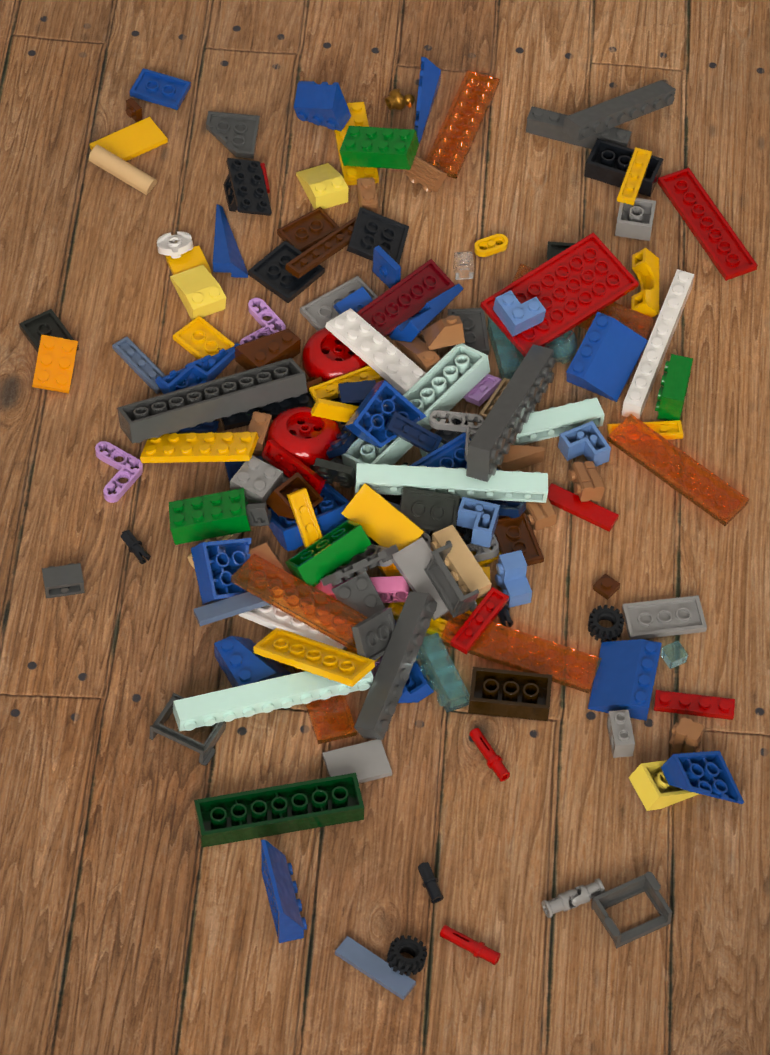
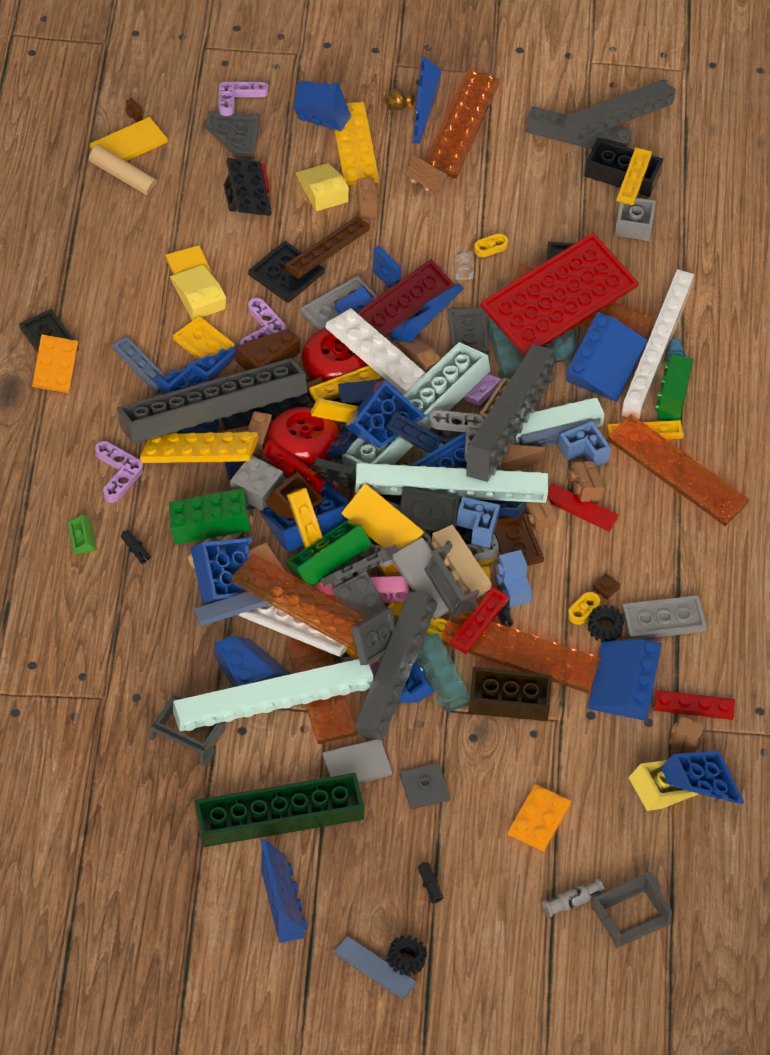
(63, 580): dark grey brick -> none
(82, 535): none -> bright green slope
(160, 89): blue plate -> none
(174, 244): white plate -> none
(226, 252): blue wedge -> none
(239, 89): none -> lavender beam
(258, 514): dark grey bracket -> none
(308, 229): reddish brown tile -> none
(314, 657): yellow plate -> none
(374, 230): black plate -> none
(379, 147): green brick -> none
(424, 786): none -> dark grey plate
(444, 333): medium nougat slope -> none
(478, 949): red pin -> none
(493, 760): red pin -> none
(518, 316): medium blue brick -> none
(539, 817): none -> light orange plate
(548, 436): none -> sand blue tile
(582, 608): none -> yellow plate
(620, 733): light grey brick -> none
(646, 268): yellow arch -> none
(674, 654): clear light blue piece -> none
(676, 348): none -> dark azure cone
(707, 224): red plate -> none

